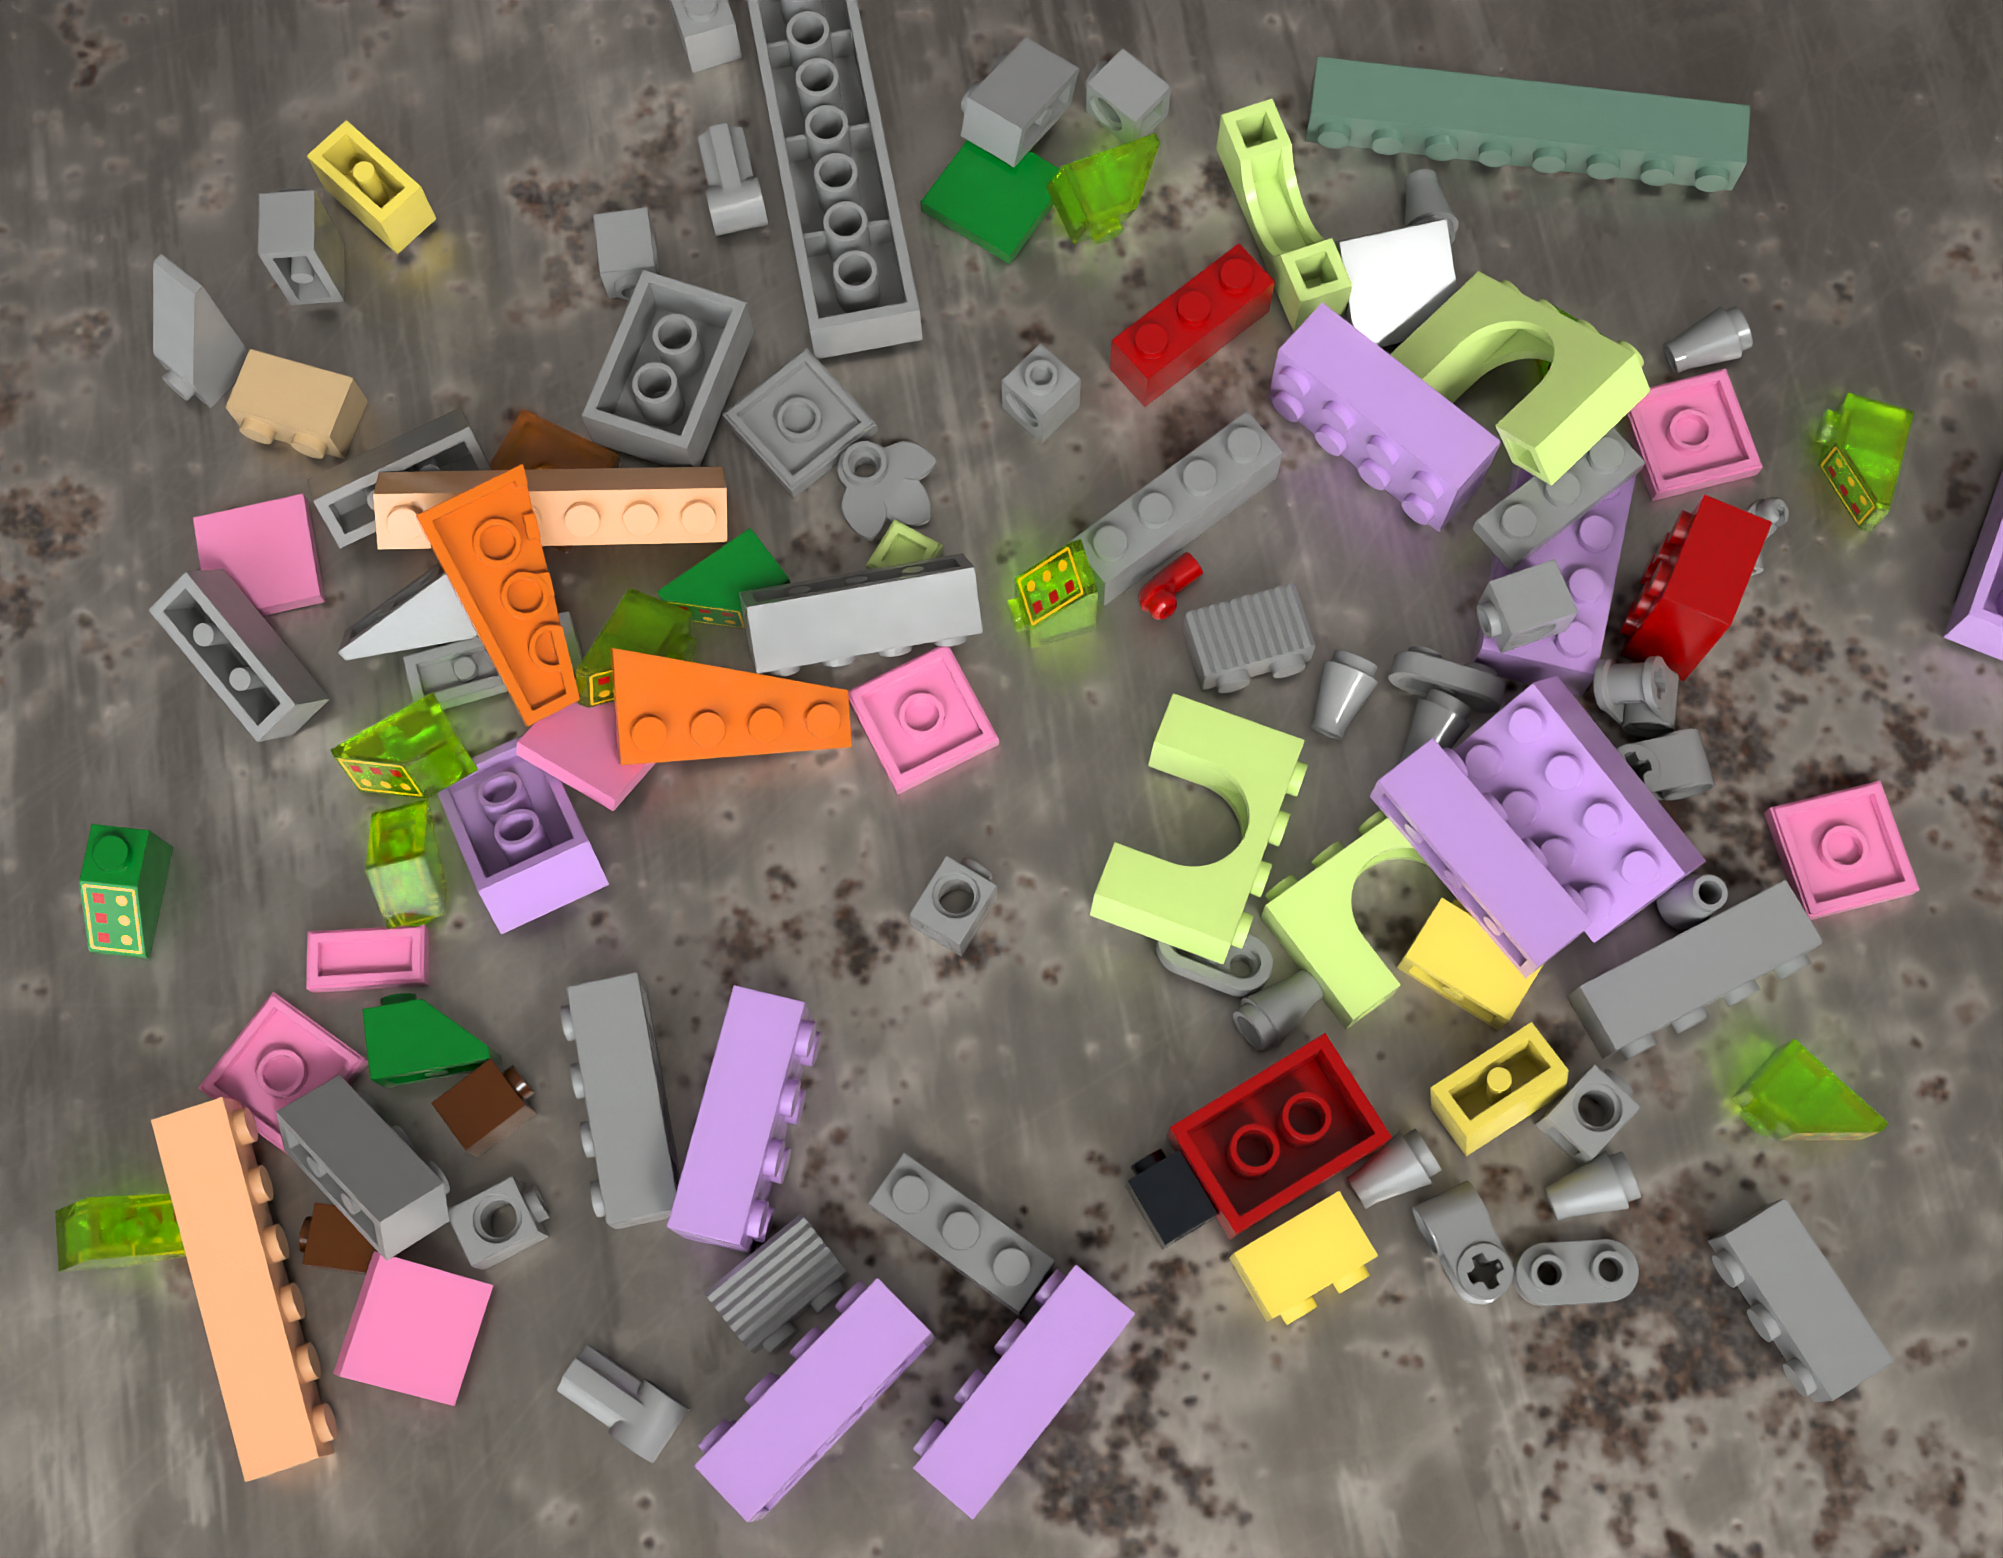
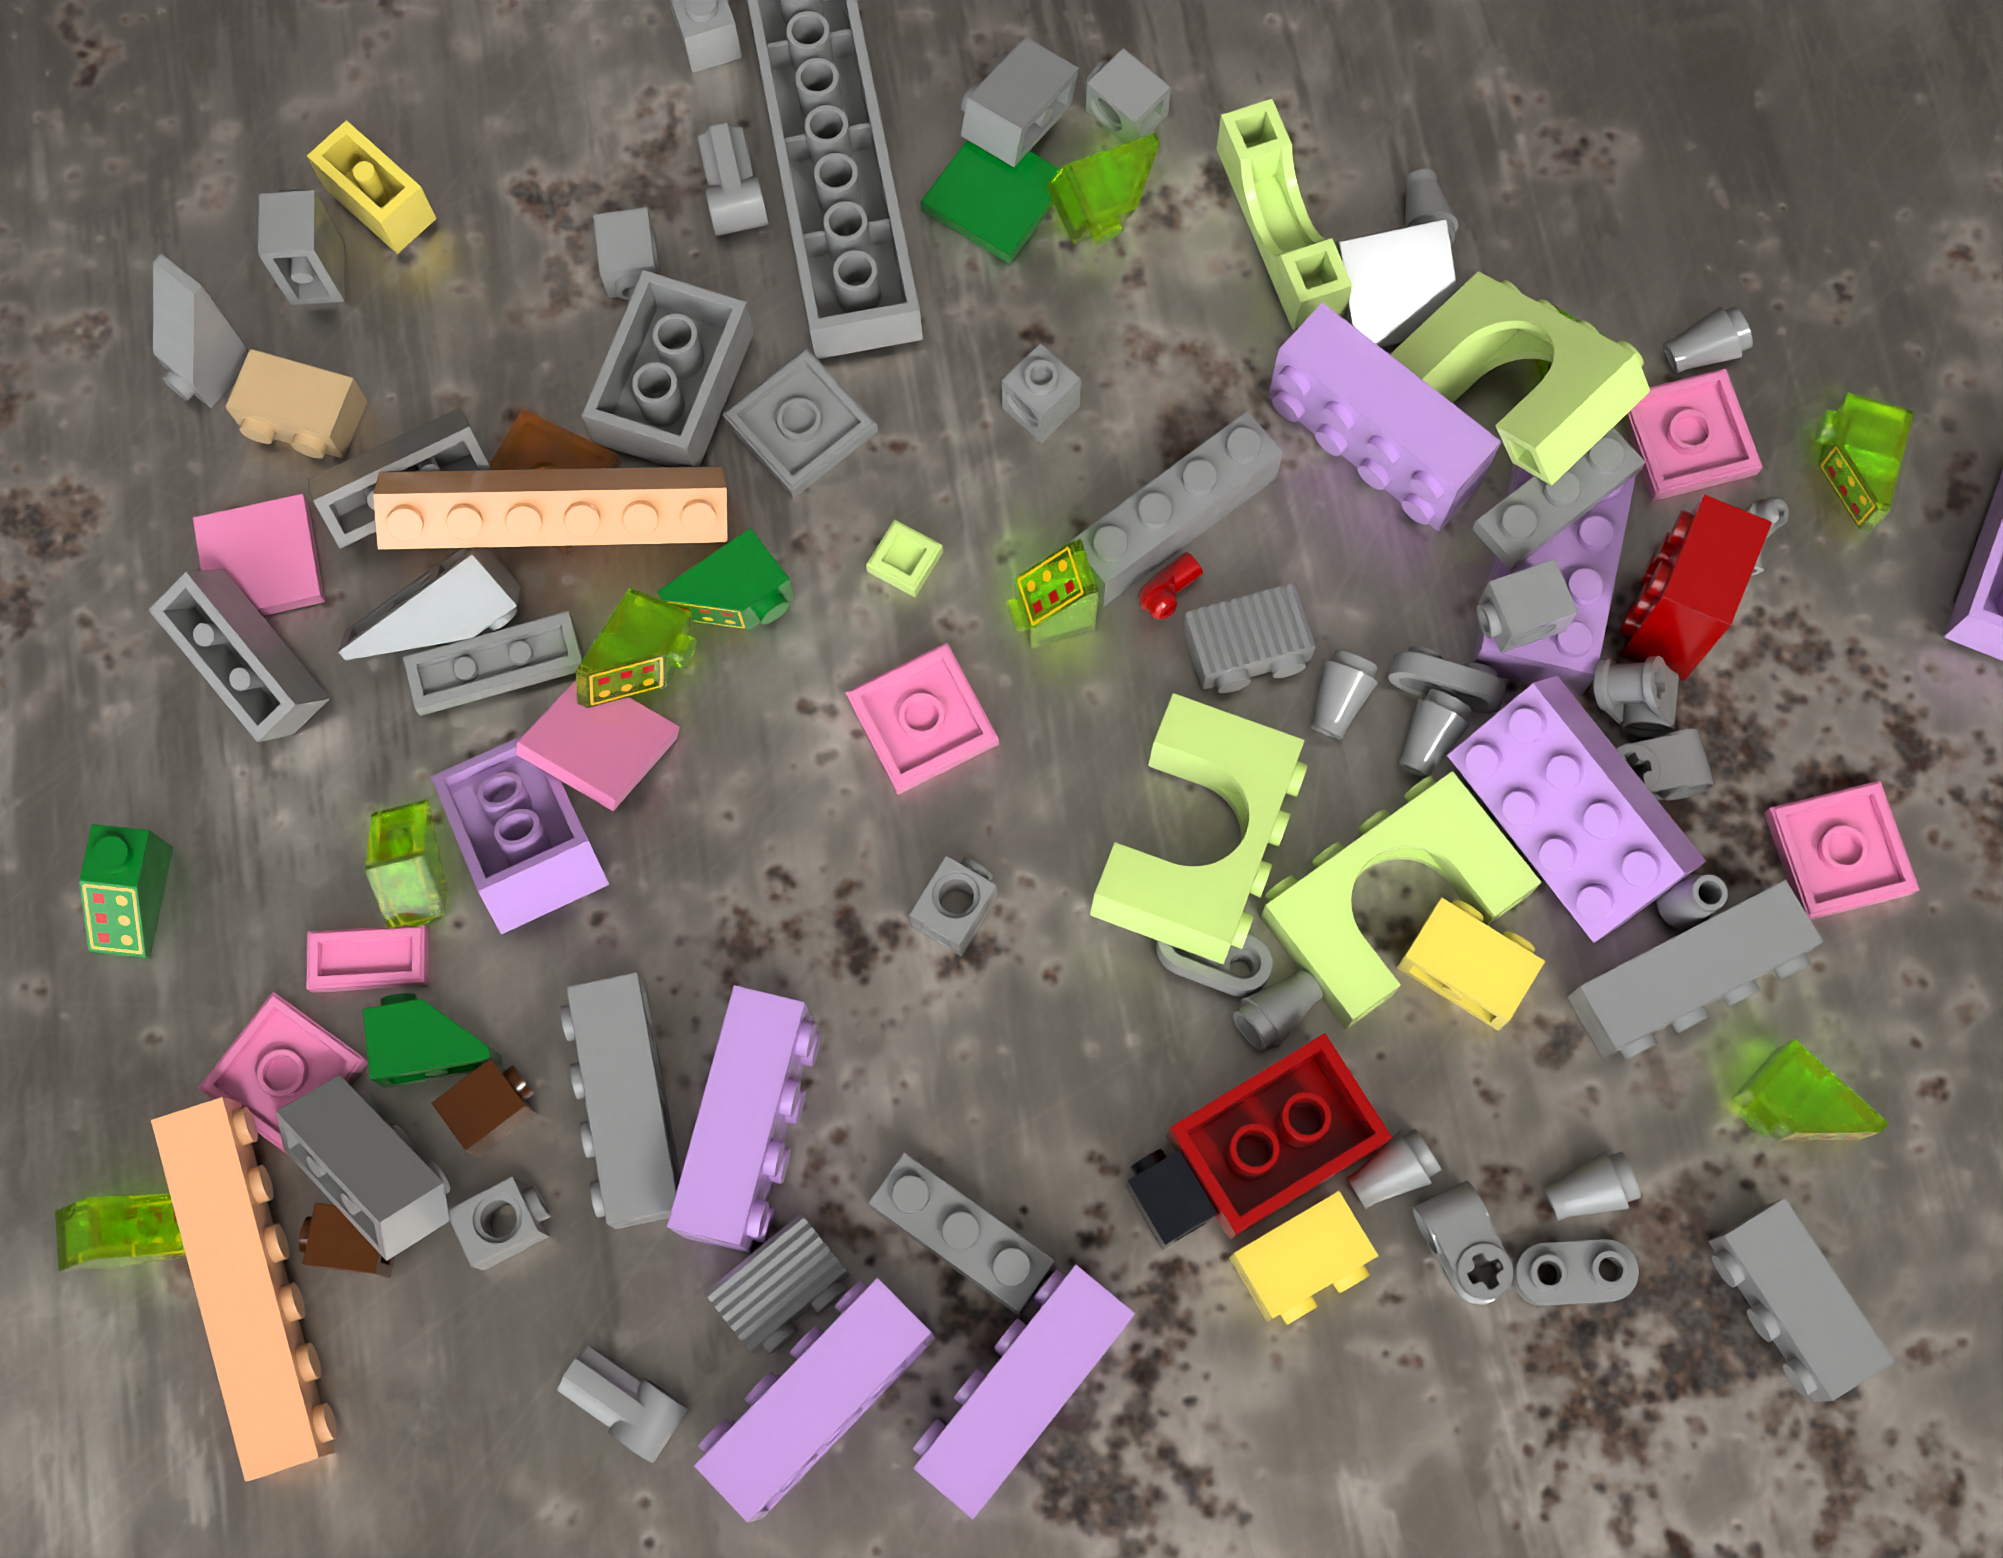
(407, 753): clear neon green slope -> none
(413, 1329): bright pink tile -> none
(500, 575): orange wing -> none
(706, 711): orange wing -> none
(861, 614): brick -> none
(890, 491): light grey plate -> none
(1191, 325): red brick -> none
(1481, 857): lavender brick -> none
(1499, 1089): light yellow brick -> none
(1528, 124): sand green brick -> none
(1567, 1128): light grey brick -> none

